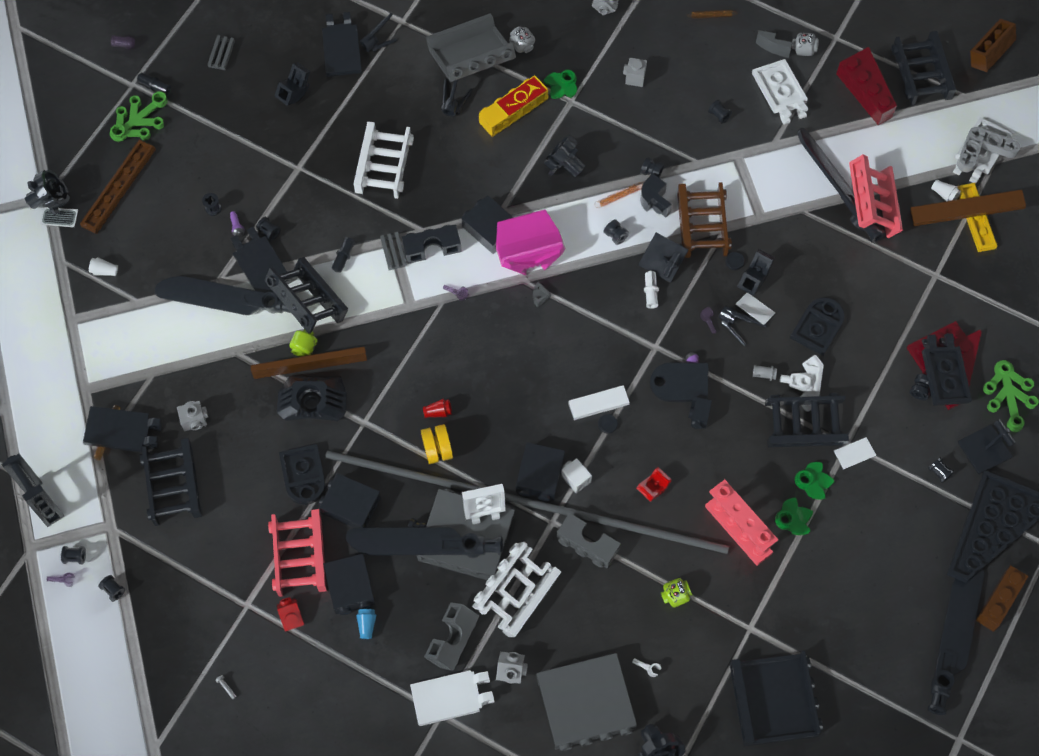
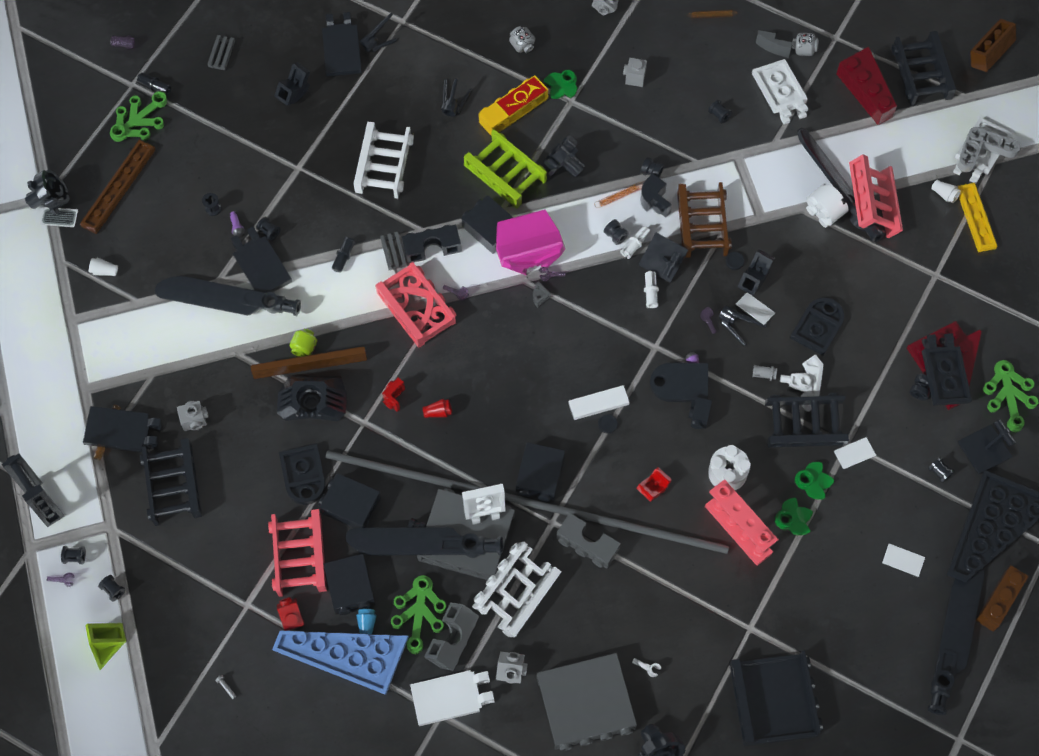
(105, 640): none -> lime slope
(316, 285): black fence -> none
(355, 657): none -> medium blue wing
(392, 391): none -> red bracket
(415, 328): none -> coral fence
(419, 609): none -> bright green plant
(436, 444): yellow wheel -> none
(469, 48): dark grey panel -> none
(500, 184): none -> lime fence
(549, 273): none -> clear purple hand
(576, 475): white brick -> none
(635, 242): none -> white axle
(676, 592): lime head -> none
(731, 458): none -> white brick
(826, 204): none -> white brick
(903, 560): none -> white sticker
(968, 207): reddish brown tile -> none

